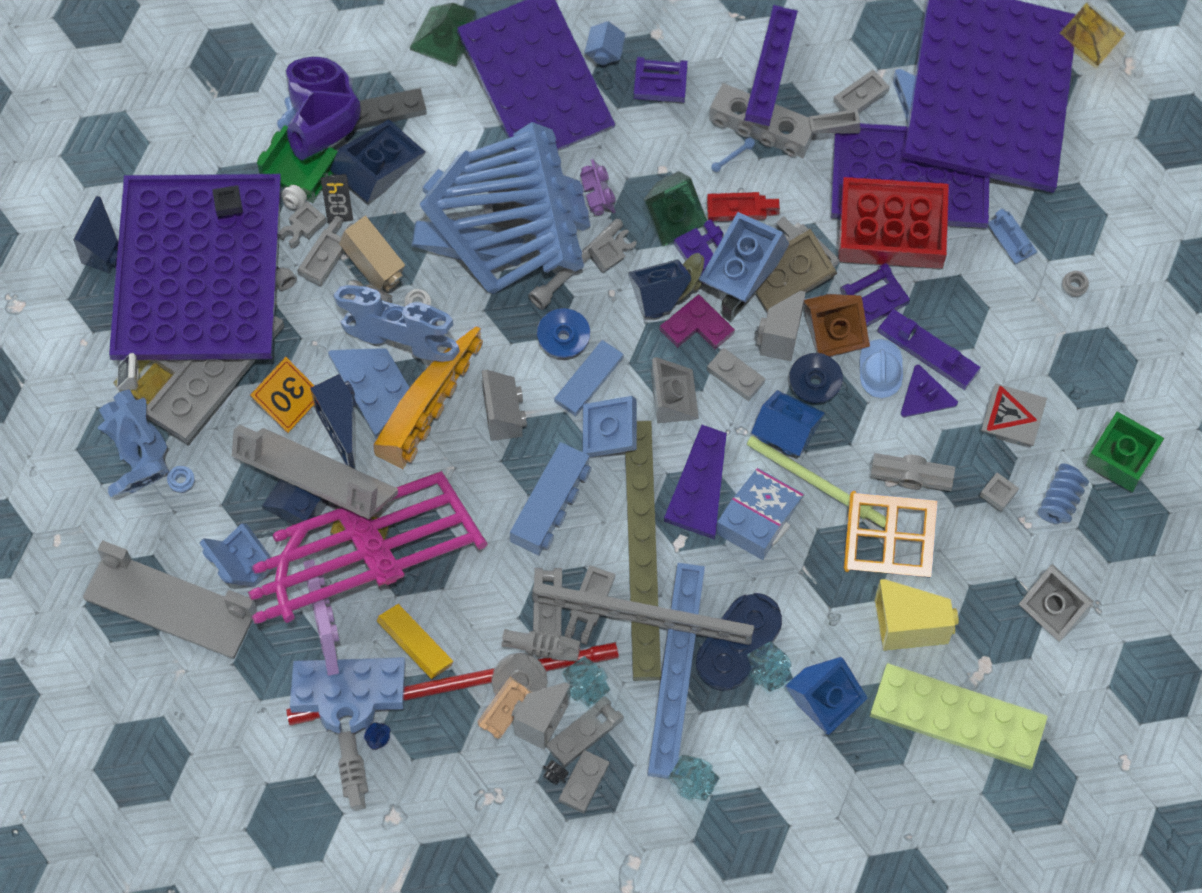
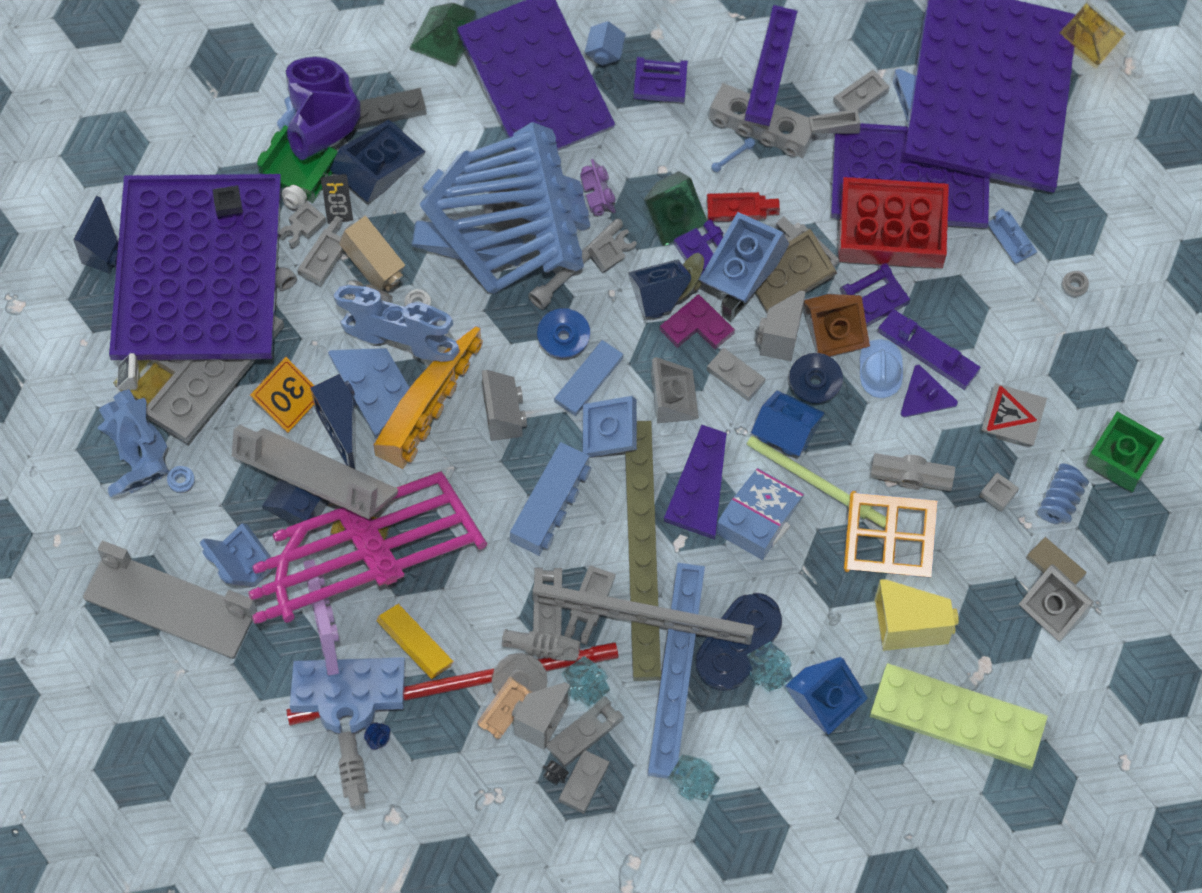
(1047, 553): none -> dark tan tile

